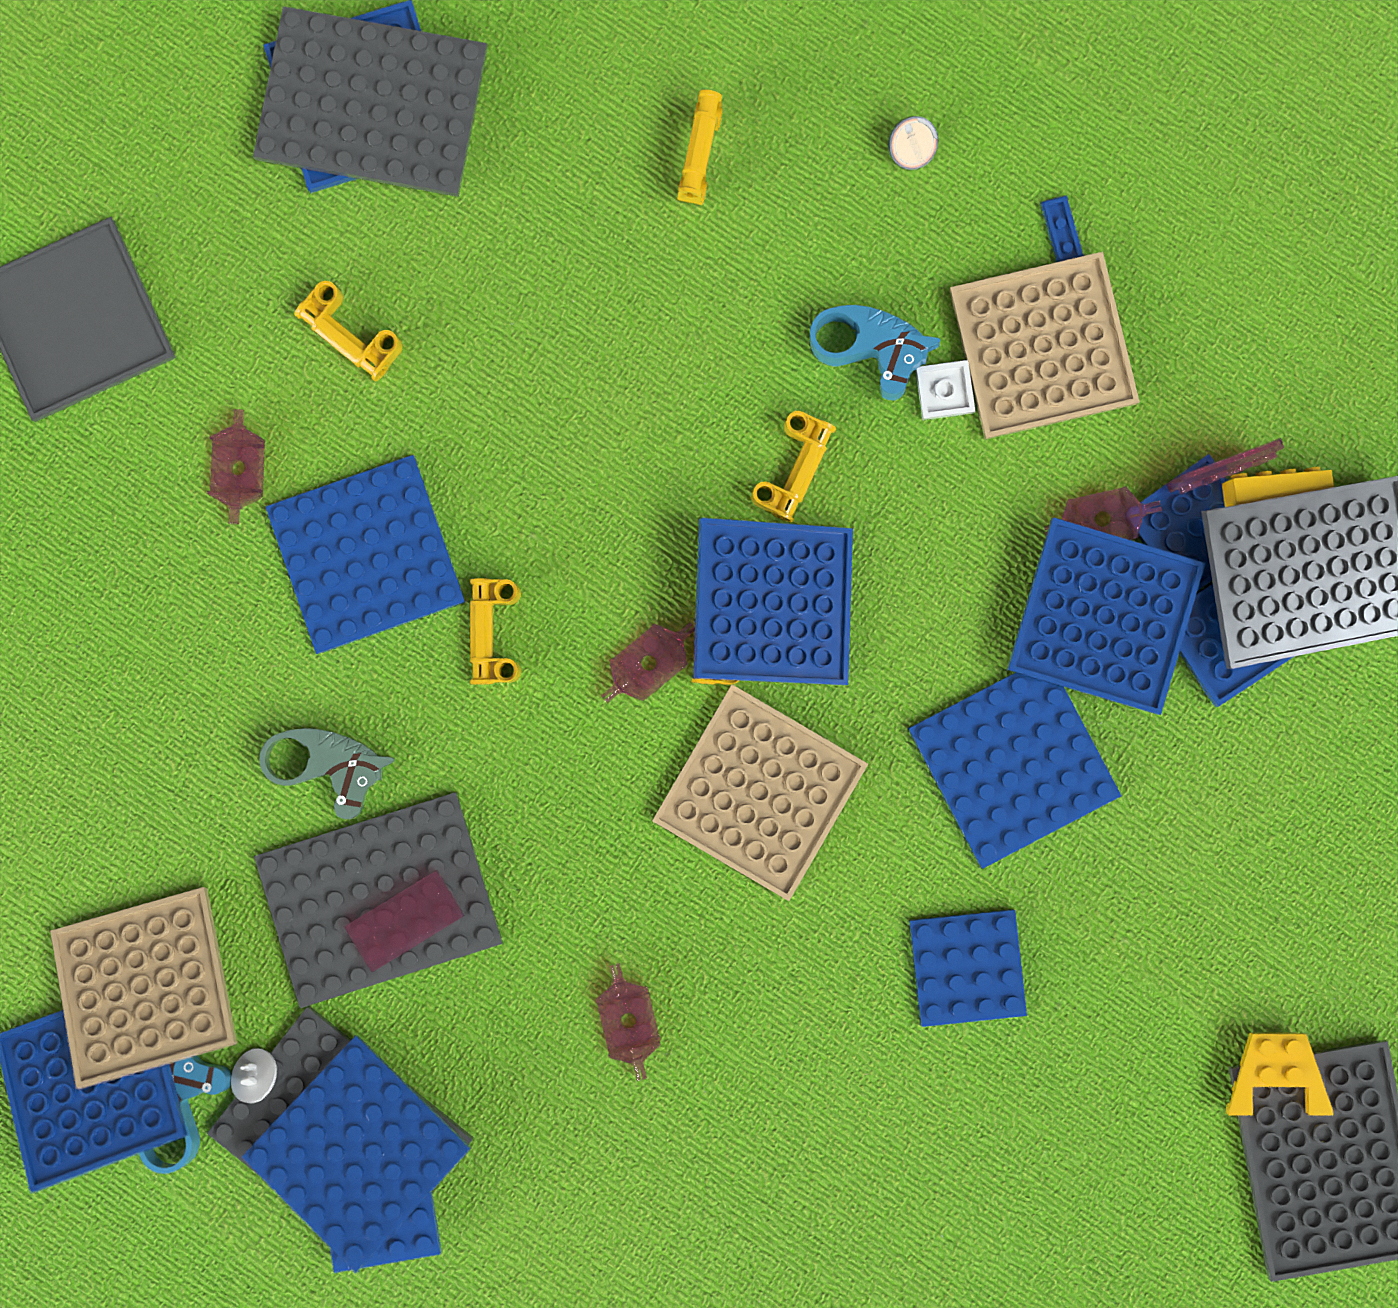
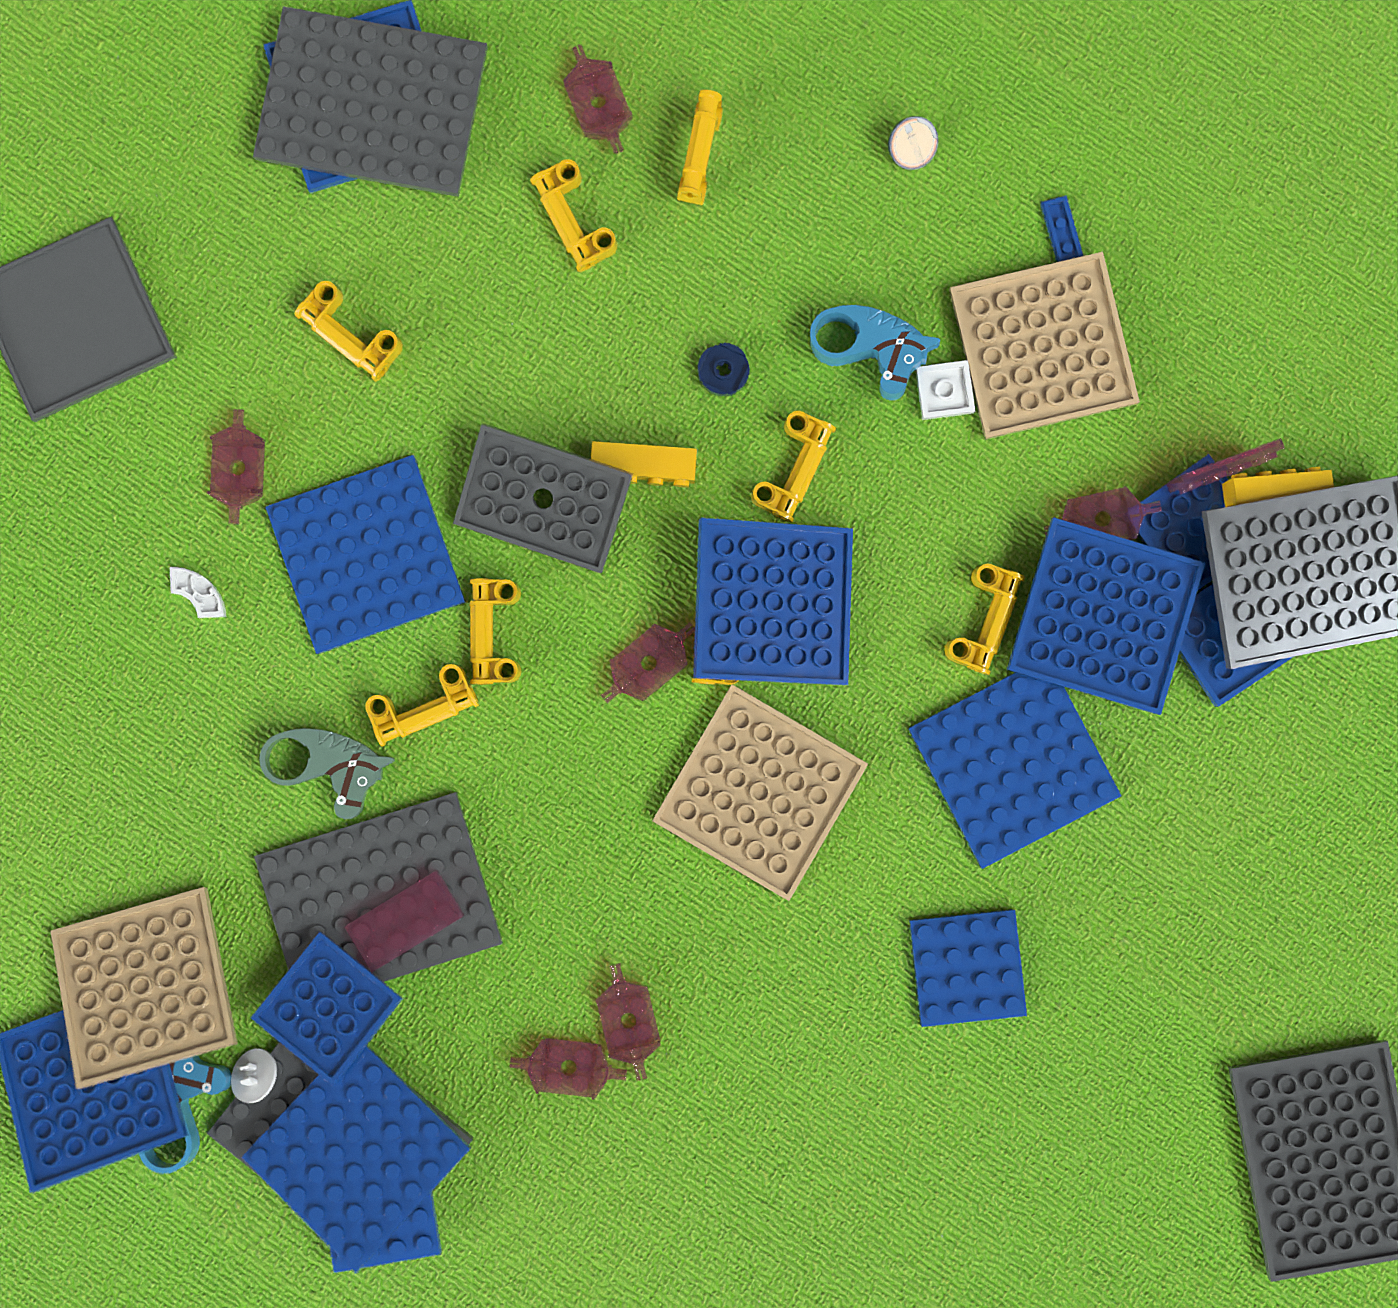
(199, 591): none -> white tile
(327, 1008): none -> blue plate
(425, 714): none -> yellow piece
(502, 503): none -> dark grey plate
(547, 1073): none -> clear pink plate
(565, 221): none -> yellow piece
(592, 80): none -> clear pink plate
(649, 462): none -> yellow brick
(718, 355): none -> dark blue plate
(1004, 587): none -> yellow piece
(1278, 1061): yellow wing -> none

